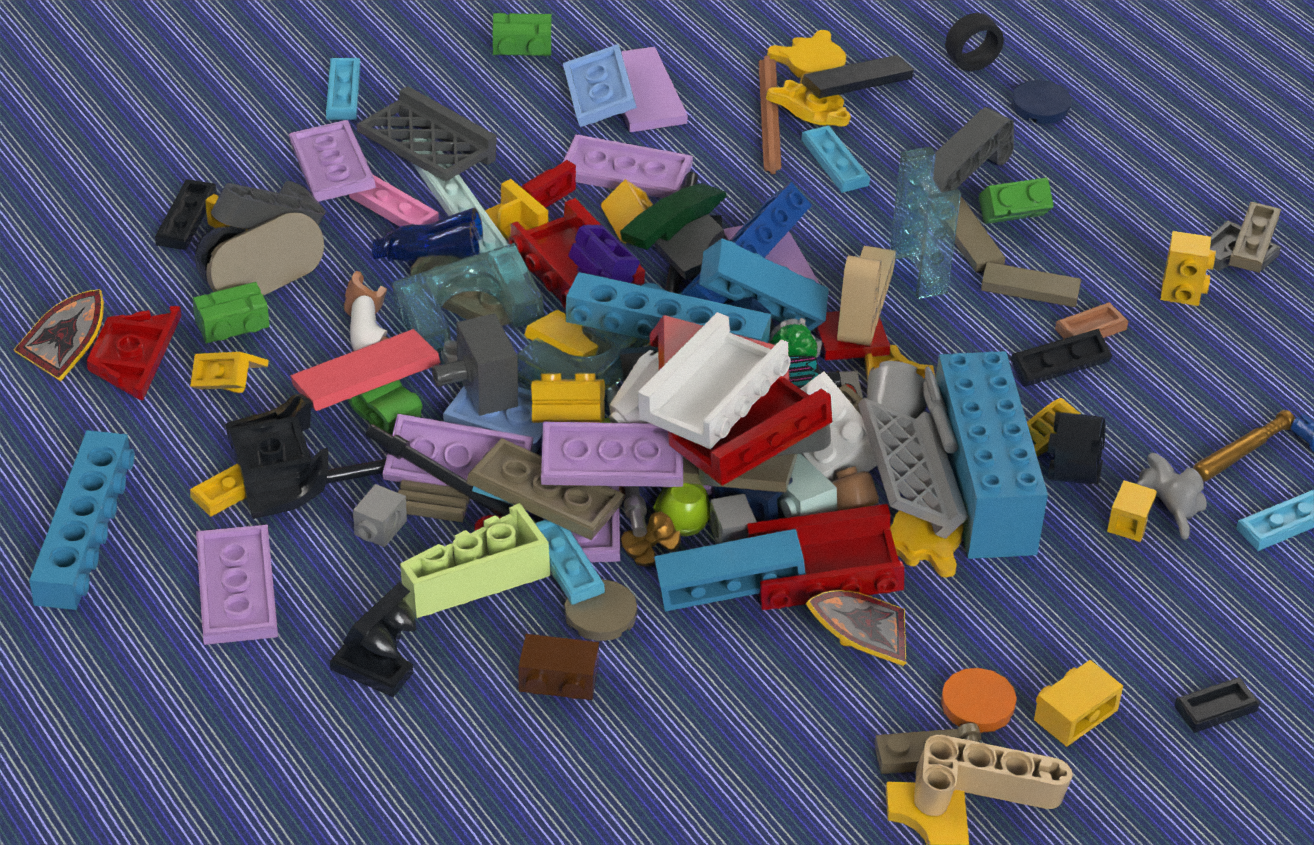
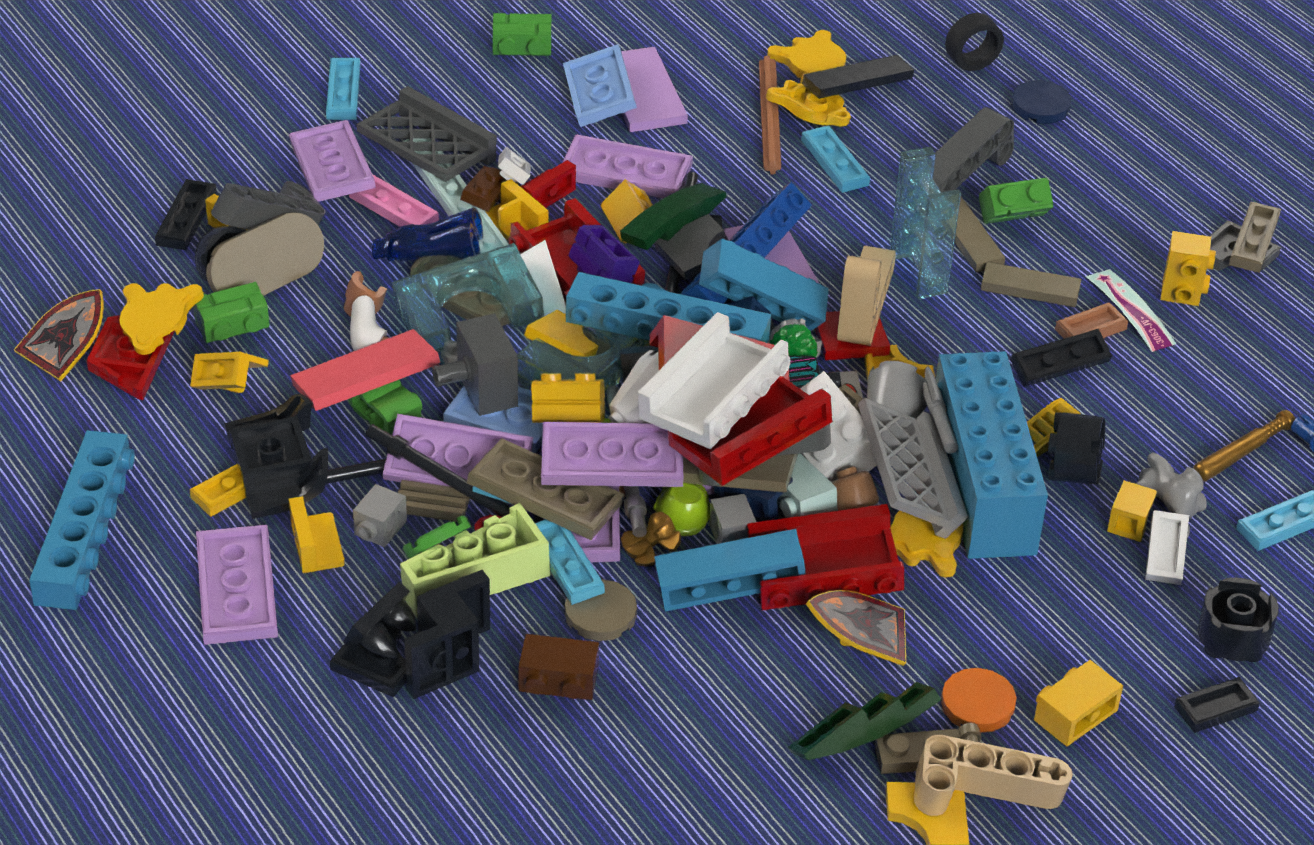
(156, 313): none -> yellow tile
(315, 538): none -> yellow panel
(436, 536): none -> bright green tile
(447, 634): none -> black bracket
(484, 188): none -> reddish brown plate
(513, 166): none -> white plate
(543, 273): none -> white sticker
(856, 726): none -> dark green slope
(1134, 309): none -> sticker
(1167, 547): none -> white tile
(1237, 620): none -> black brick

